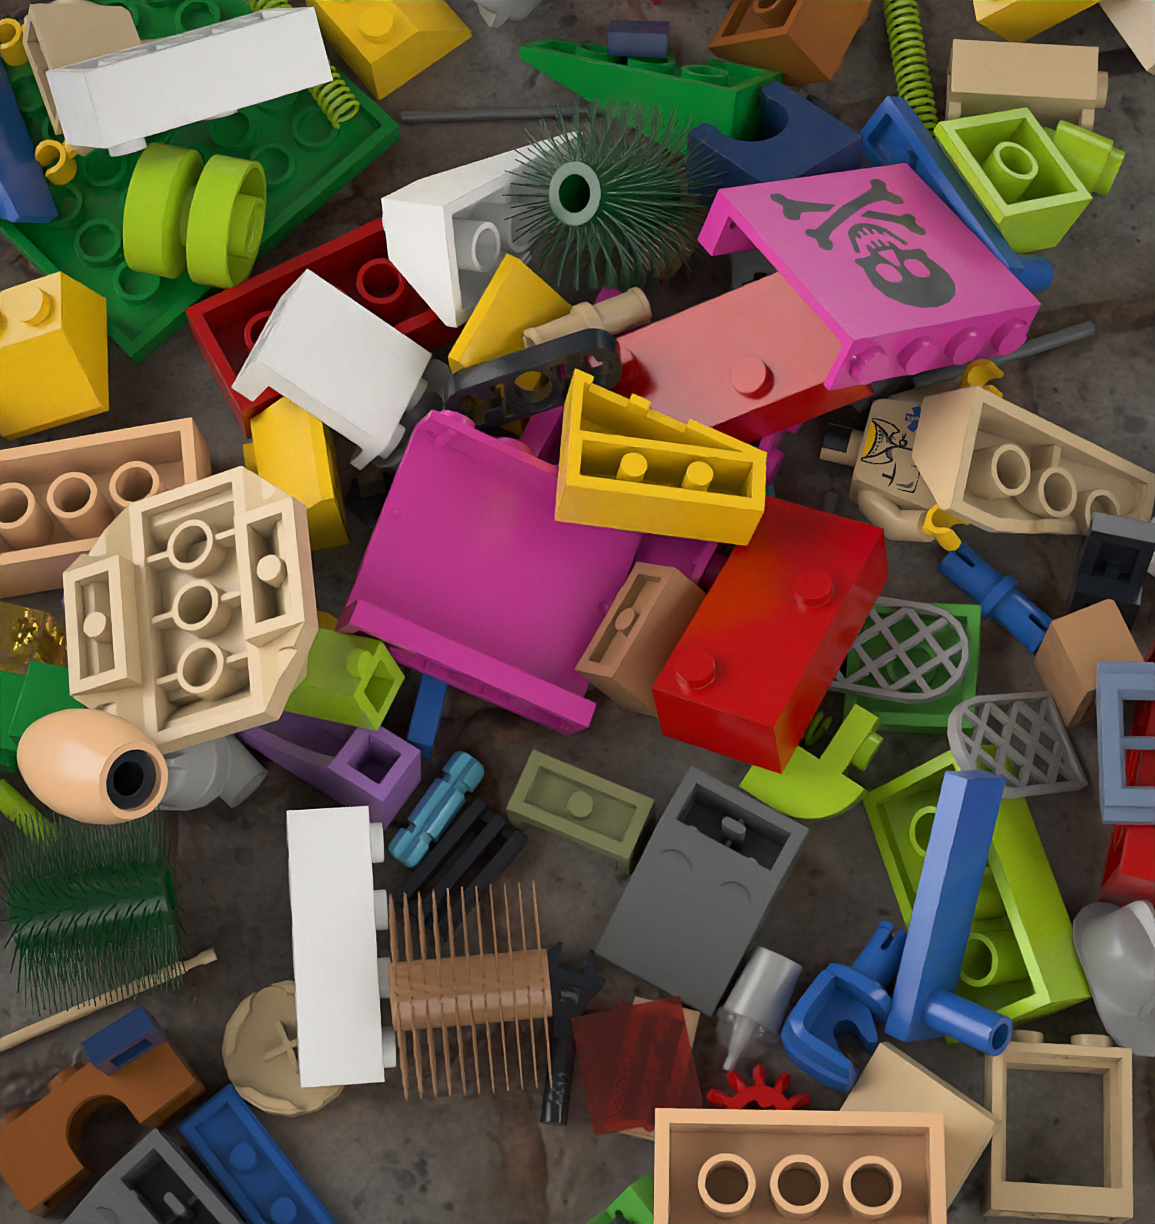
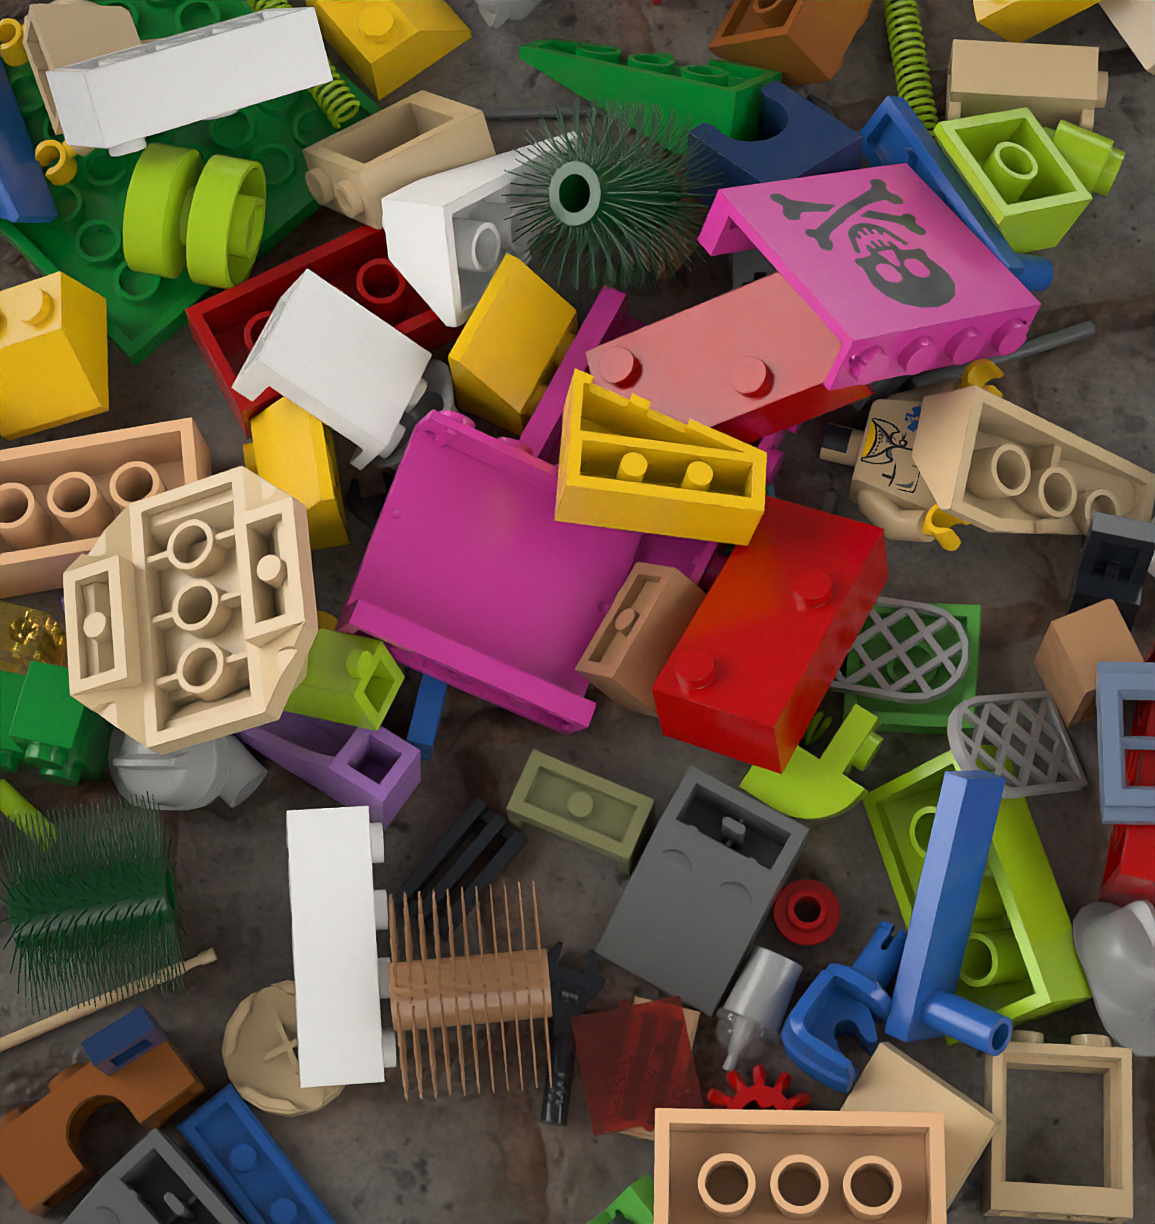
(92, 766): light nougat piece -> none
(393, 150): none -> tan window
(436, 810): medium azure axle -> none
(544, 358): black beam -> none
(612, 315): tan pin -> none
(638, 38): dark blue tile -> none
(806, 933): none -> red plate
(996, 595): blue pin -> none

